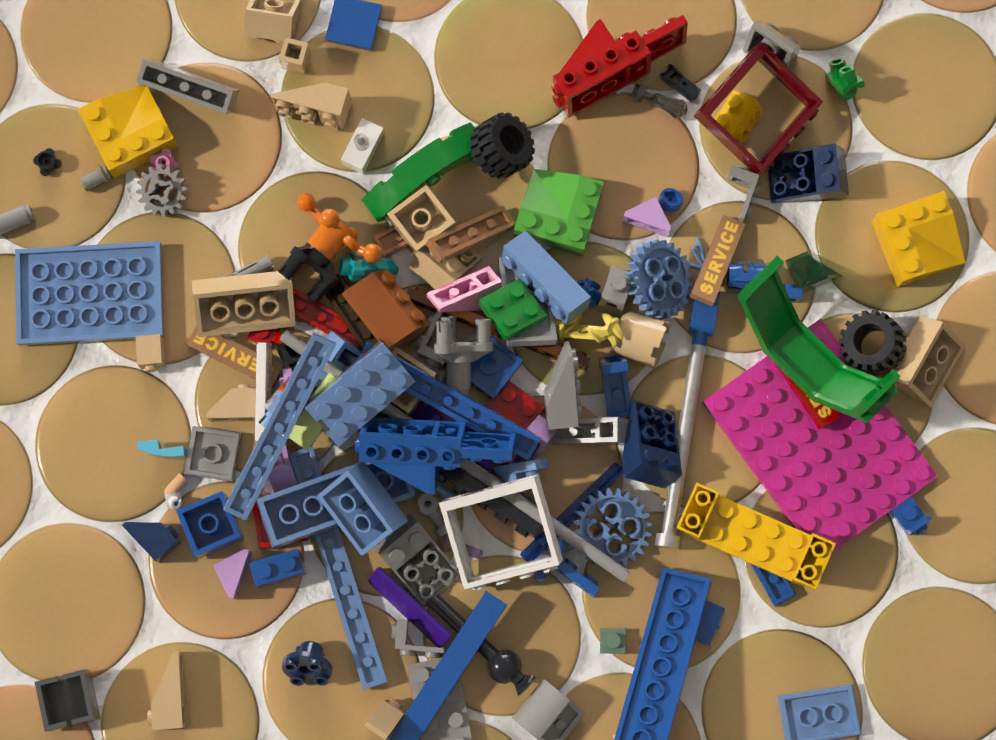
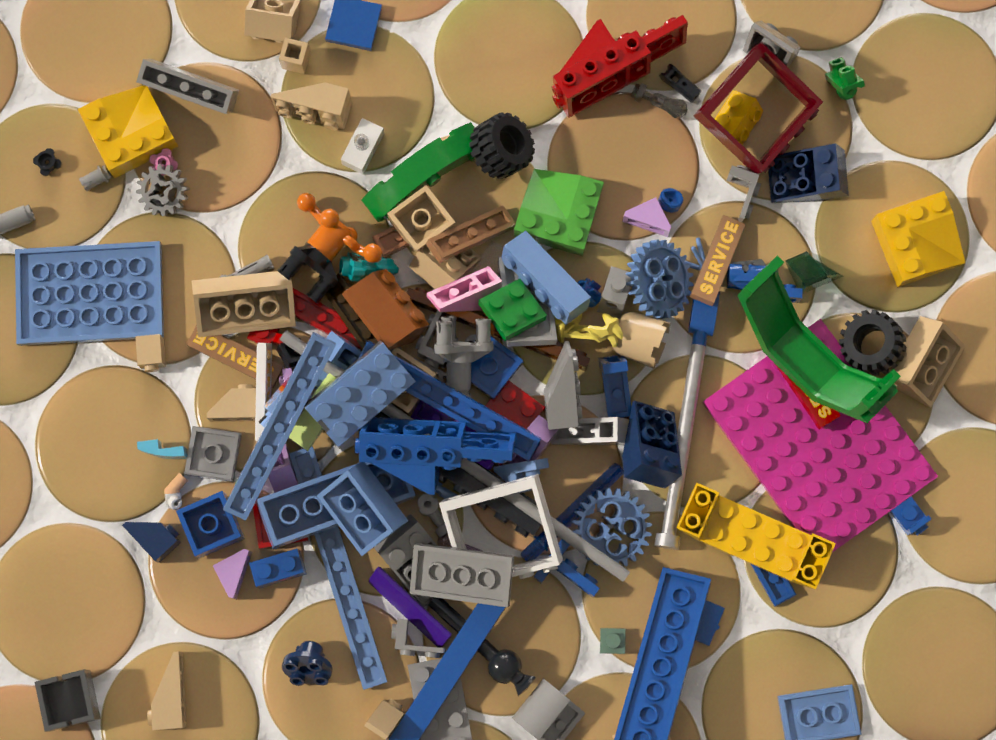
(461, 574): none -> light grey plate

